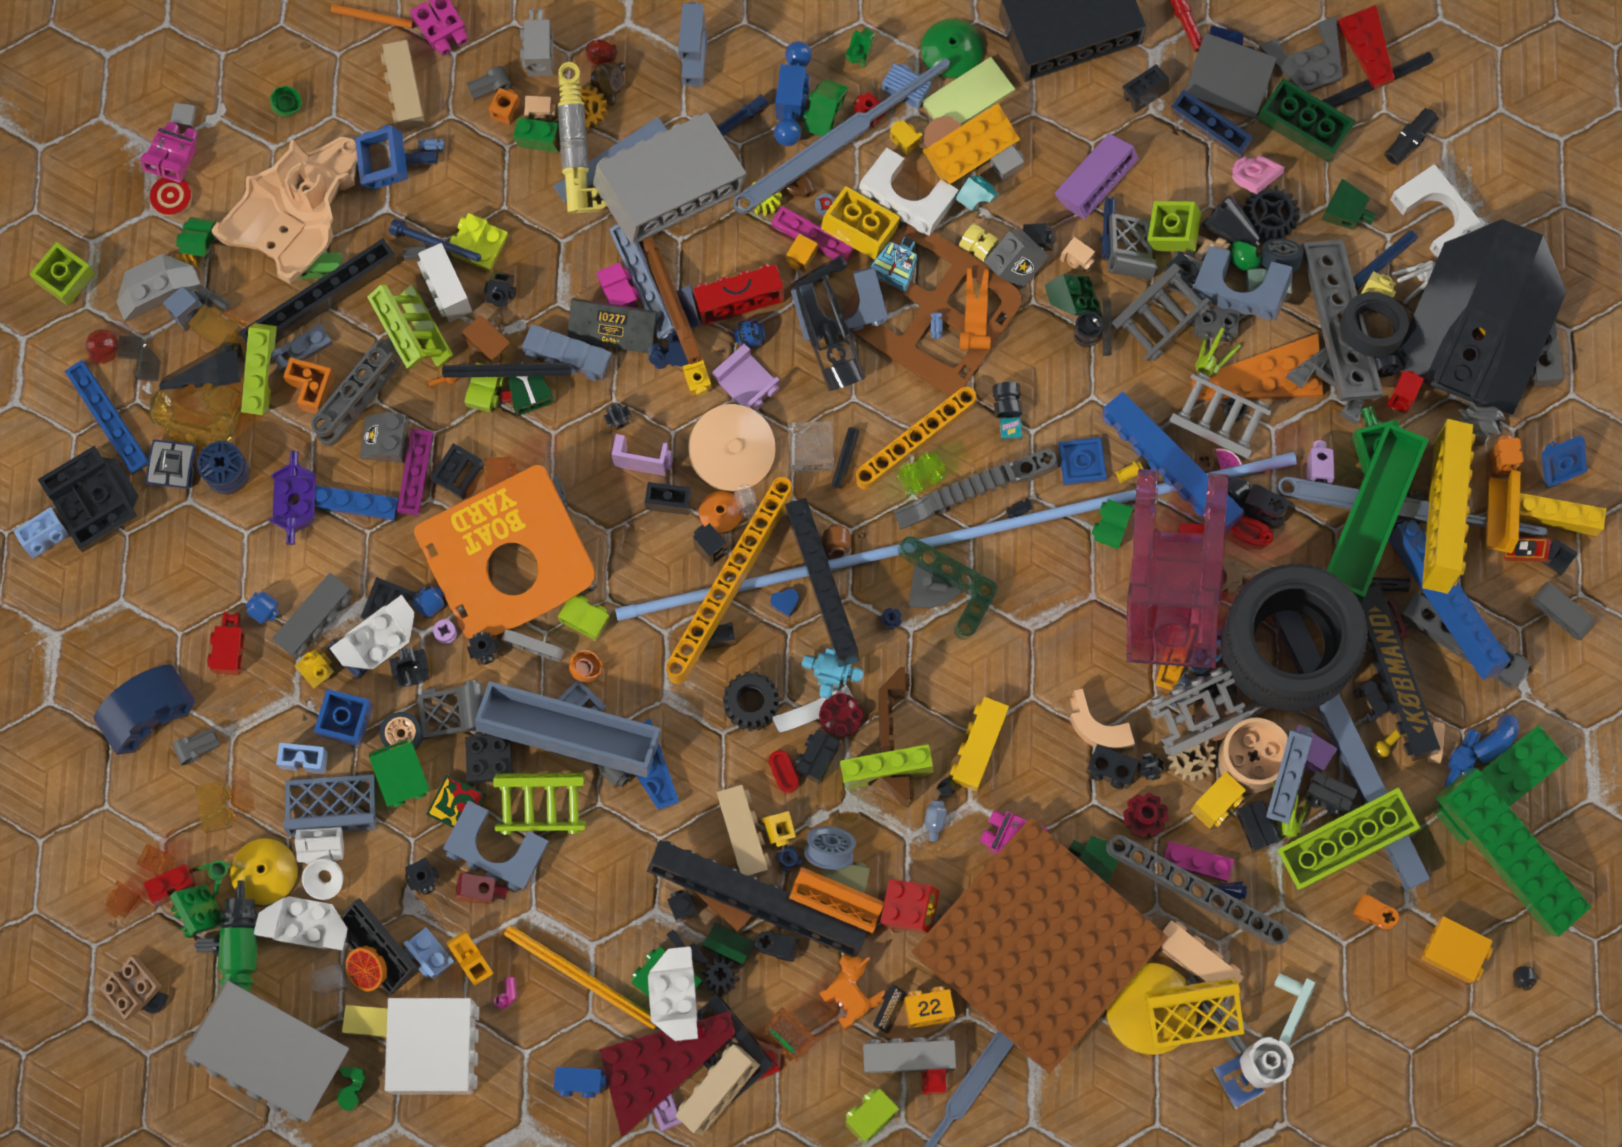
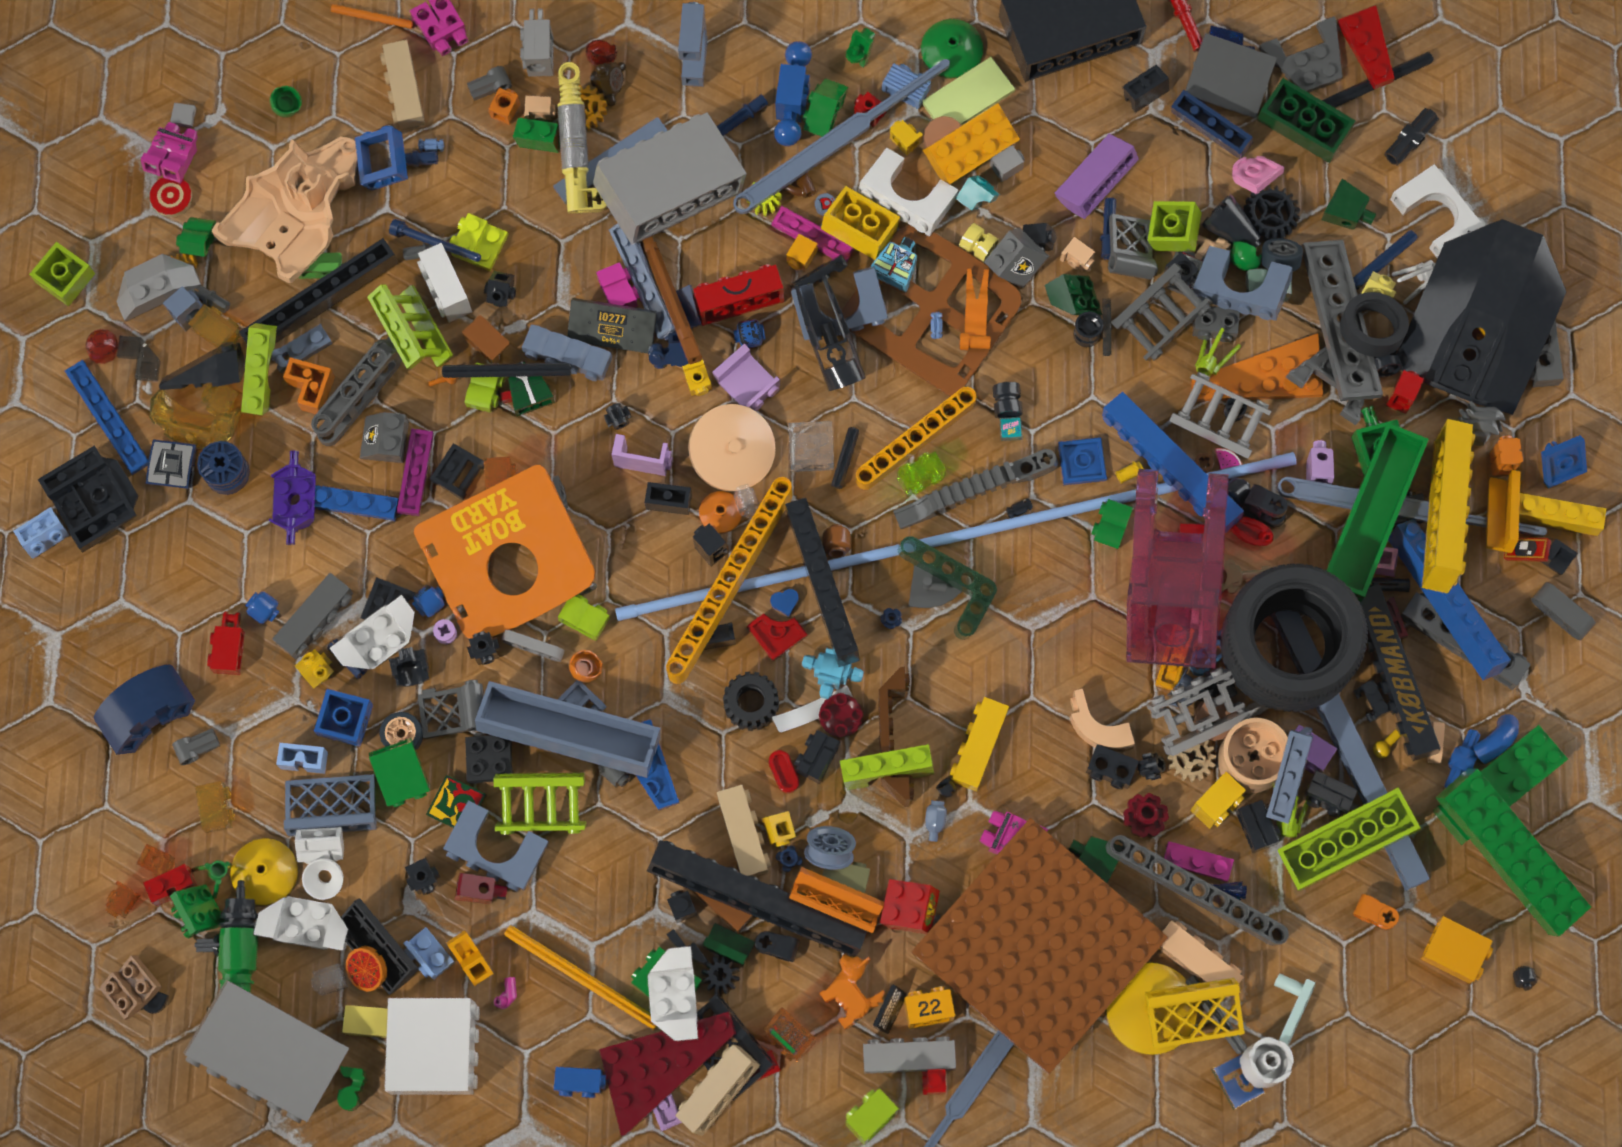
(776, 636): none -> red tile
(1388, 562): none -> bright pink brick

